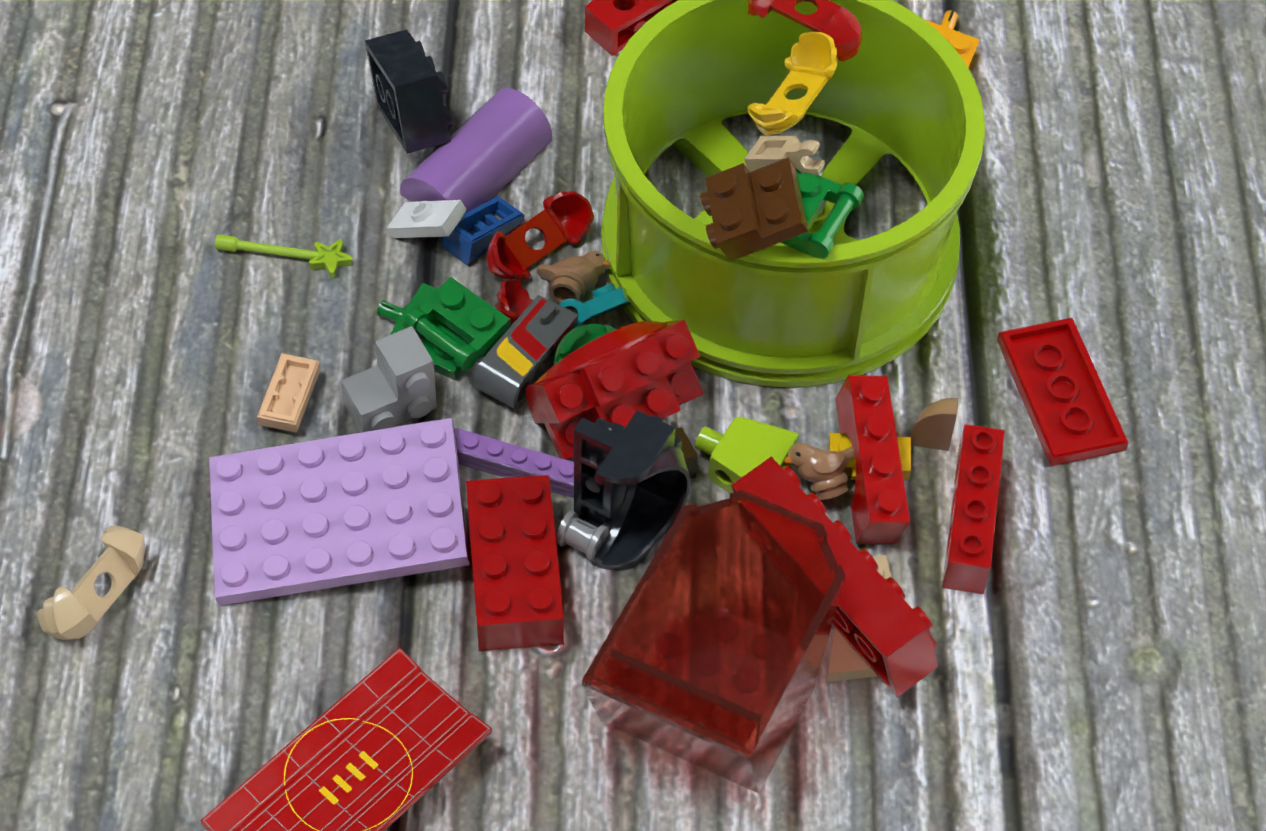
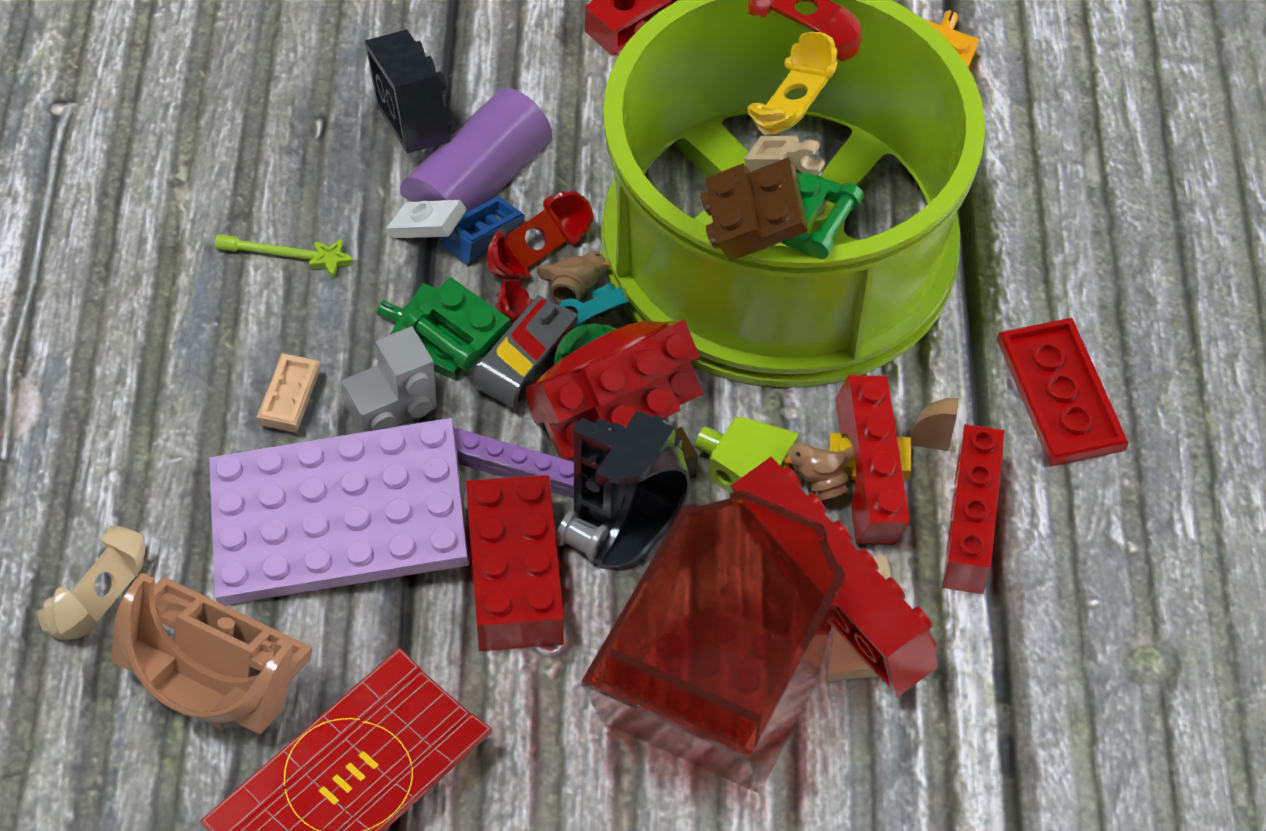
(220, 659): none -> nougat piece

